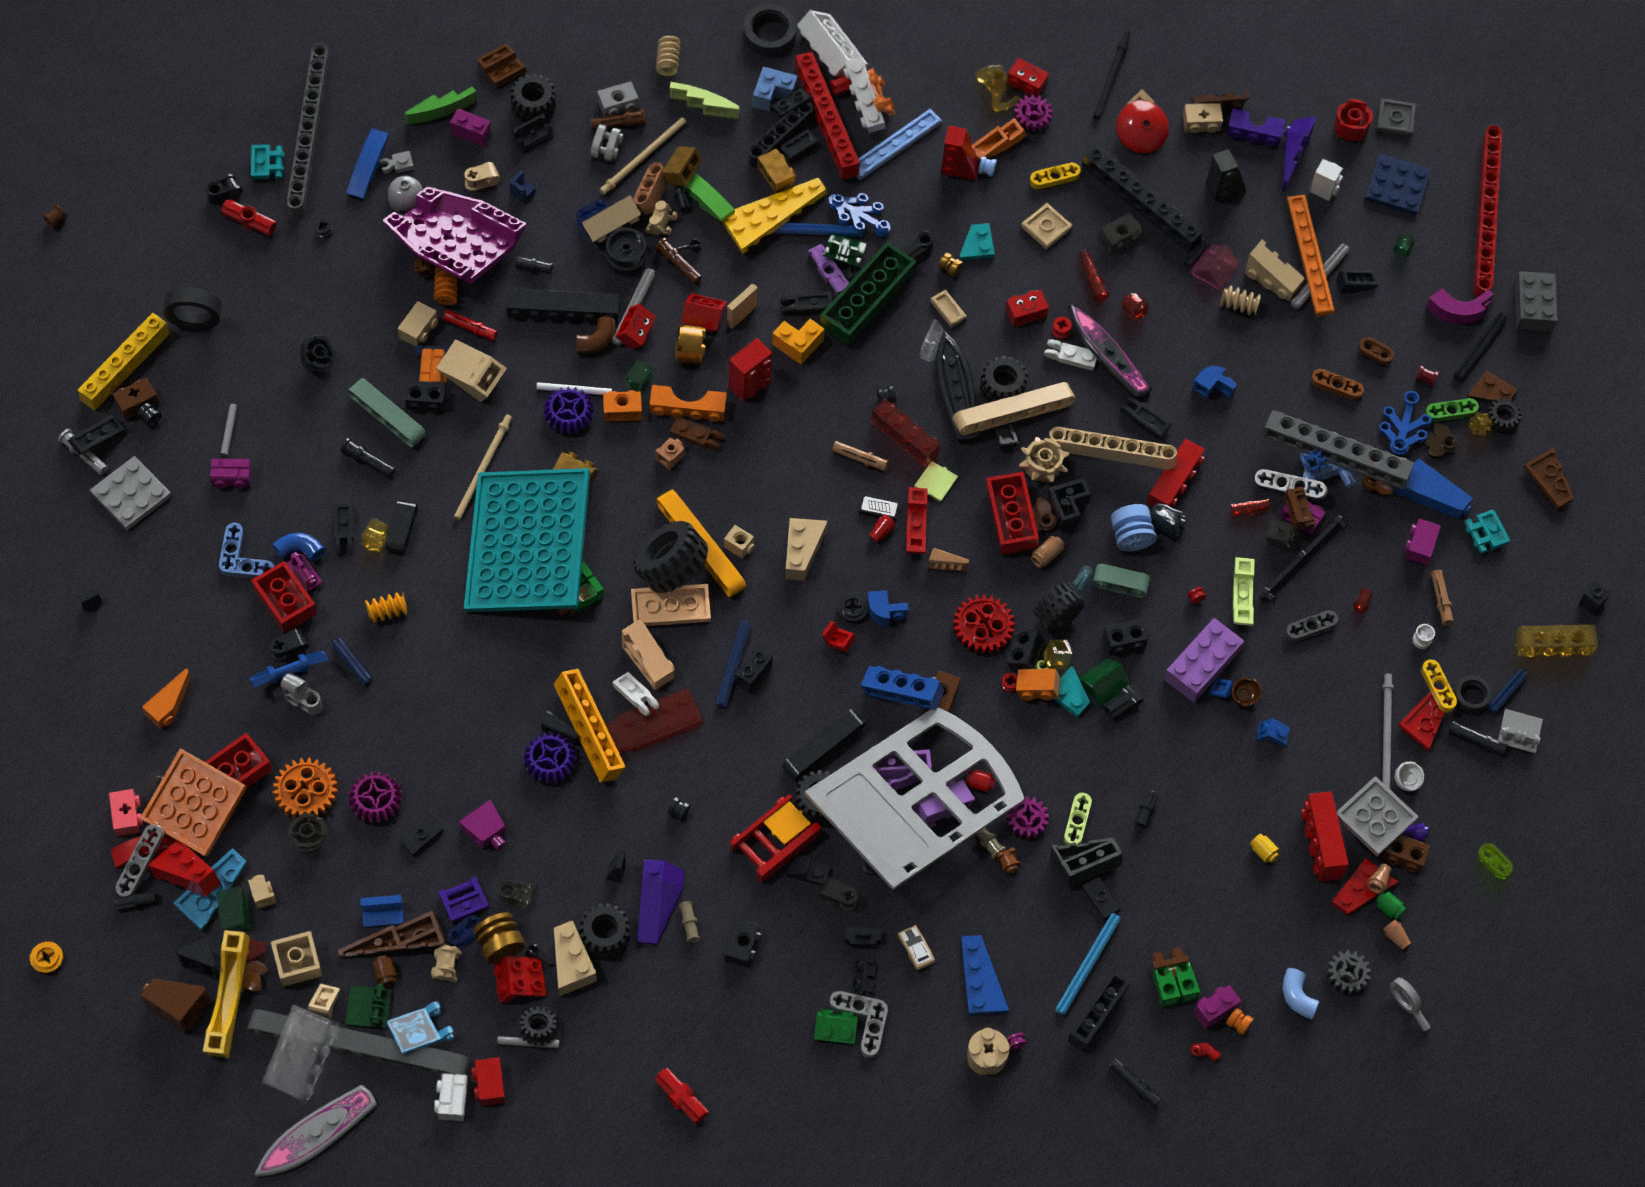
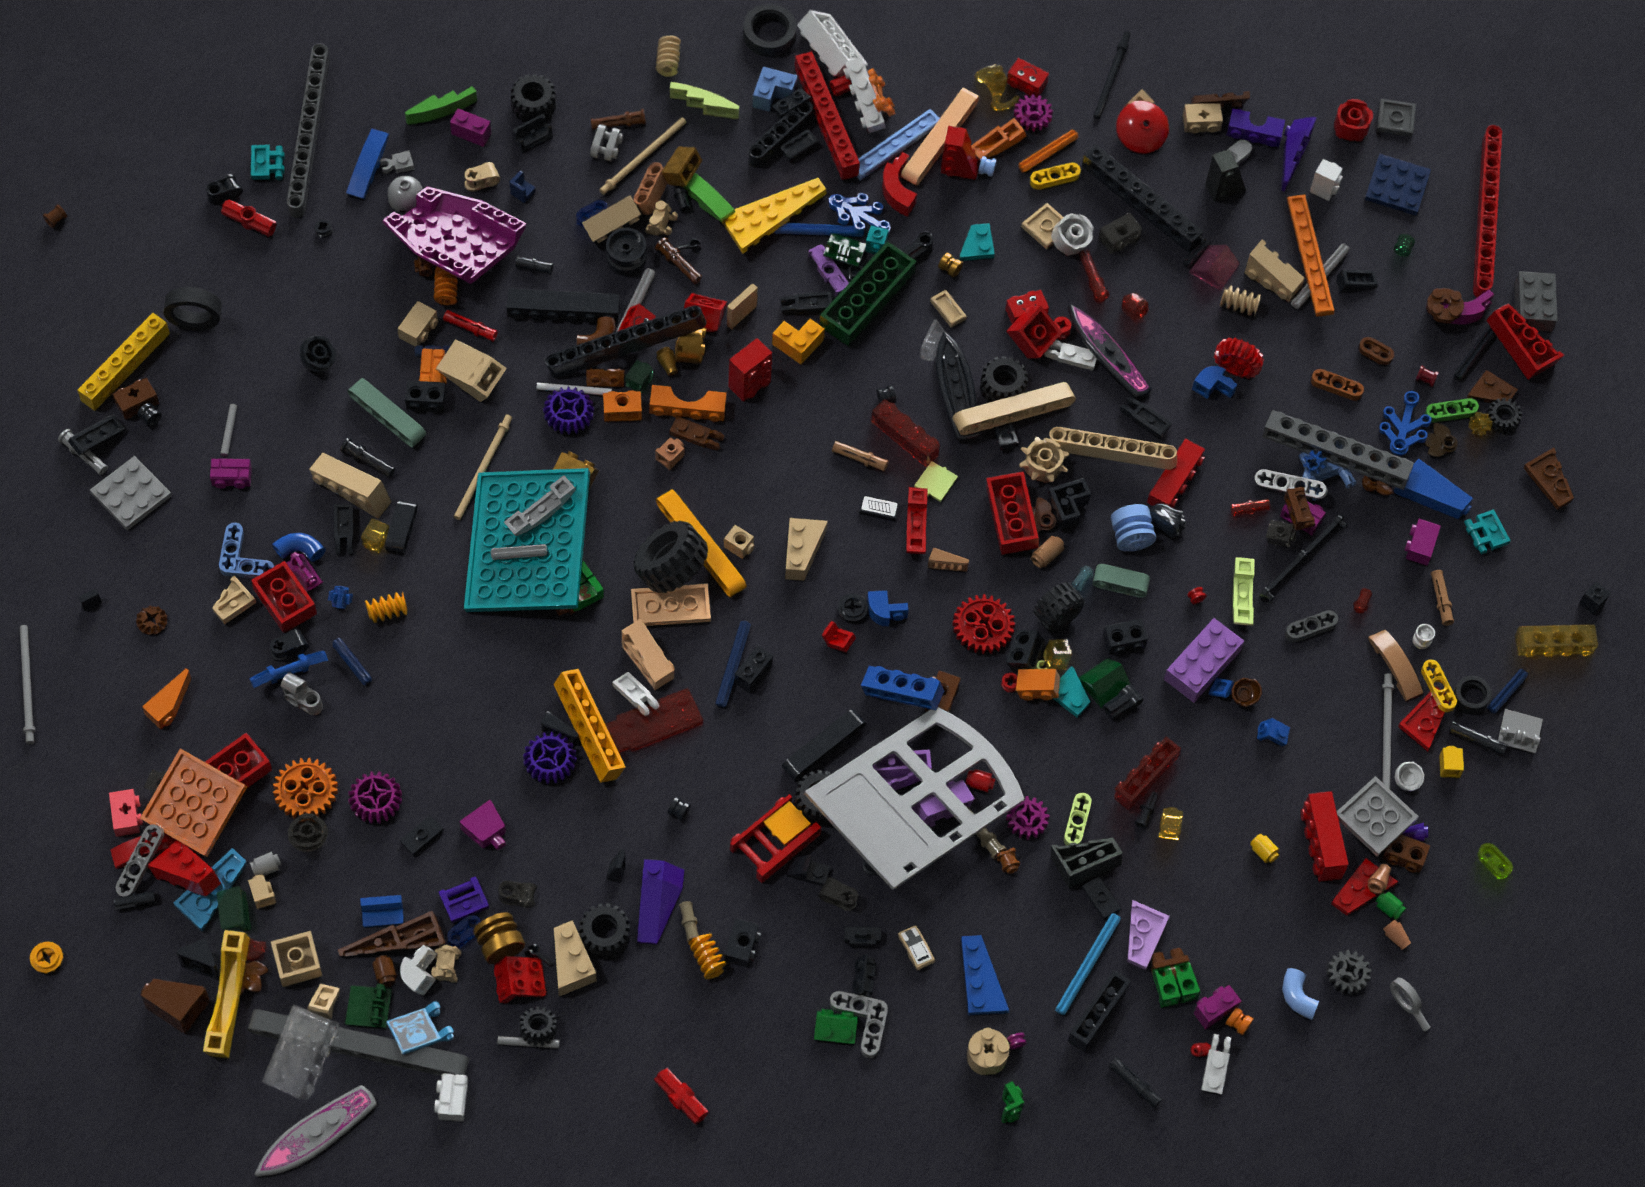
(29, 729): none -> light grey bar
(149, 627): none -> reddish brown gear
(233, 601): none -> tan wing
(265, 864): none -> light grey brick
(340, 597): none -> blue gear
(351, 484): none -> tan wedge
(414, 970): none -> white brick
(489, 1081): red brick -> none
(501, 65): reddish brown slope -> none
(519, 552): none -> light grey axle
(542, 509): none -> light grey slope
(604, 378): none -> dark orange hinge
(609, 98): light grey brick -> none
(625, 341): none -> black beam
(667, 360): none -> pearl gold cone
(706, 956): none -> light orange piece
(776, 171): pearl gold brick -> none
(876, 239): none -> teal brick
(882, 528): red cone -> none
(895, 194): none -> red arch
(934, 143): none -> light nougat beam
(1013, 1099): none -> green bracket
(1034, 332): none -> red brick
(1048, 150): none -> orange axle
(1072, 234): none -> white brick
(1144, 933): none -> lavender wing
(1147, 773): none -> clear red brick
(1170, 823): none -> clear yellow brick
(1216, 1066): none -> white hinge
(1239, 358): none -> red gear
(1241, 151): none -> light grey piece
(1398, 664): none -> medium nougat slope
(1448, 296): none -> reddish brown plate
(1451, 762): none -> yellow brick
(1523, 342): none -> red wedge

